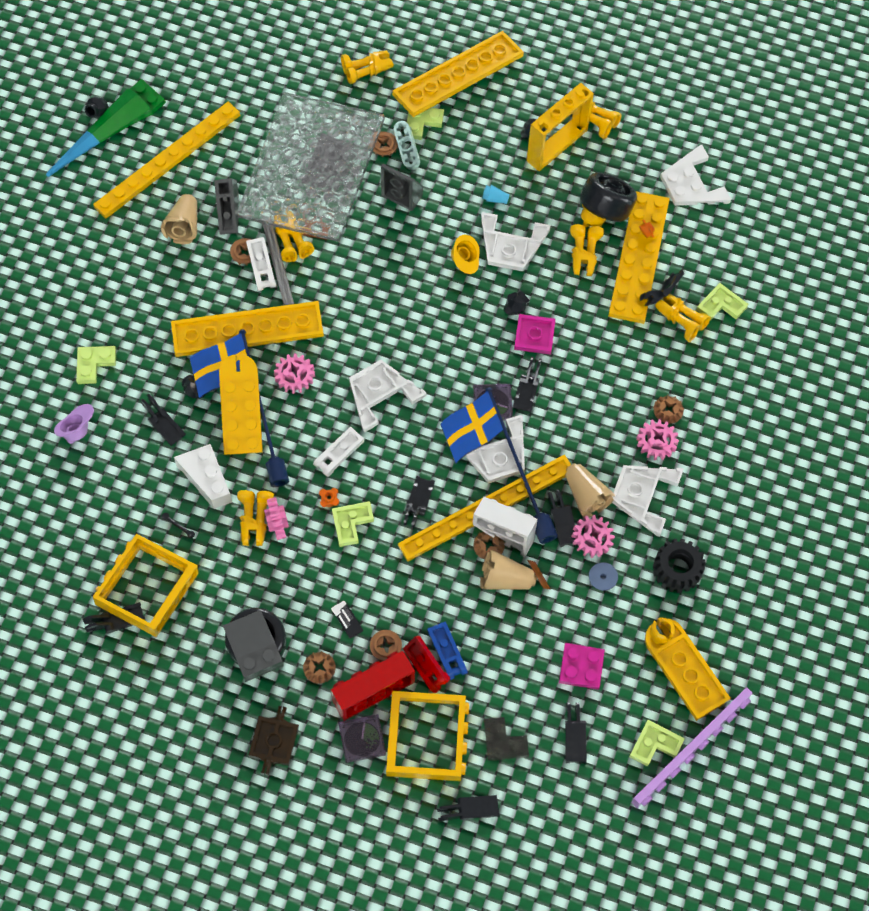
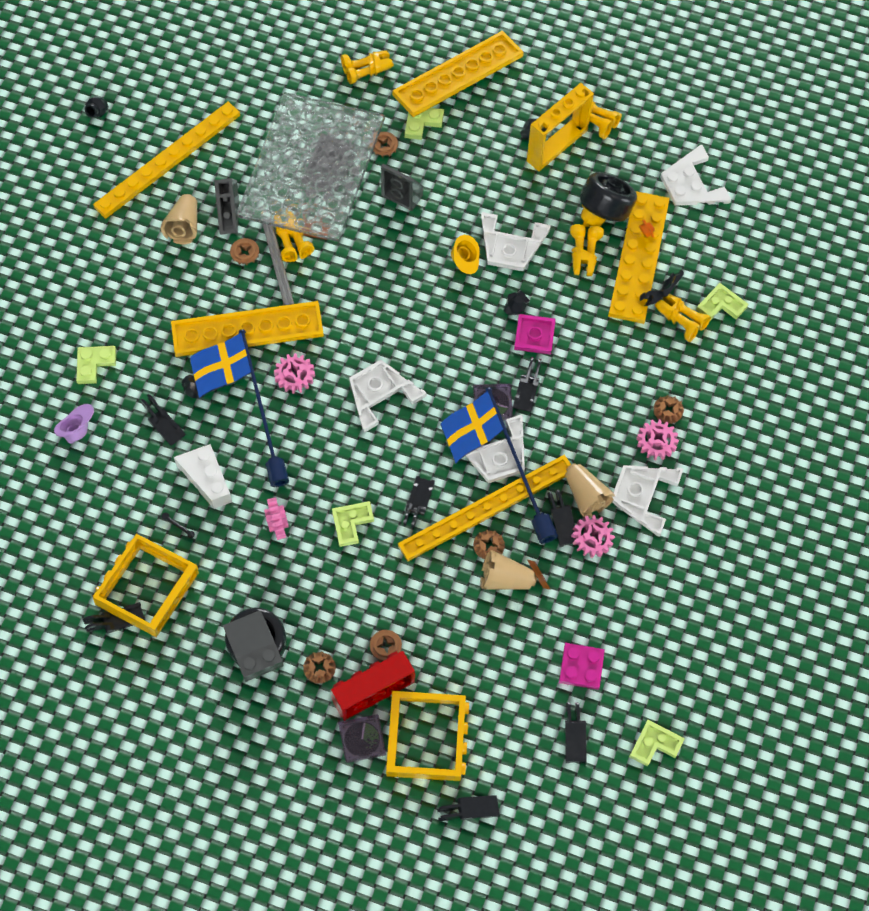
(127, 110): green plate -> none
(240, 406): yellow plate -> none
(248, 523): yellow piece -> none
(260, 263): white plate -> none
(273, 740): dark brown plate -> none
(333, 501): orange plate -> none
(339, 451): white plate -> none
(347, 619): sticker -> none
(401, 140): light aqua beam -> none
(426, 664): red plate -> none
(446, 649): blue plate -> none
(495, 195): medium azure cone -> none
(502, 747): clear smoke plate -> none
(506, 523): white wedge -> none
(603, 576): sand blue piece -> none
(685, 668): yellow plate -> none
(686, 754): lavender plate -> none
(688, 554): black tyre -> none

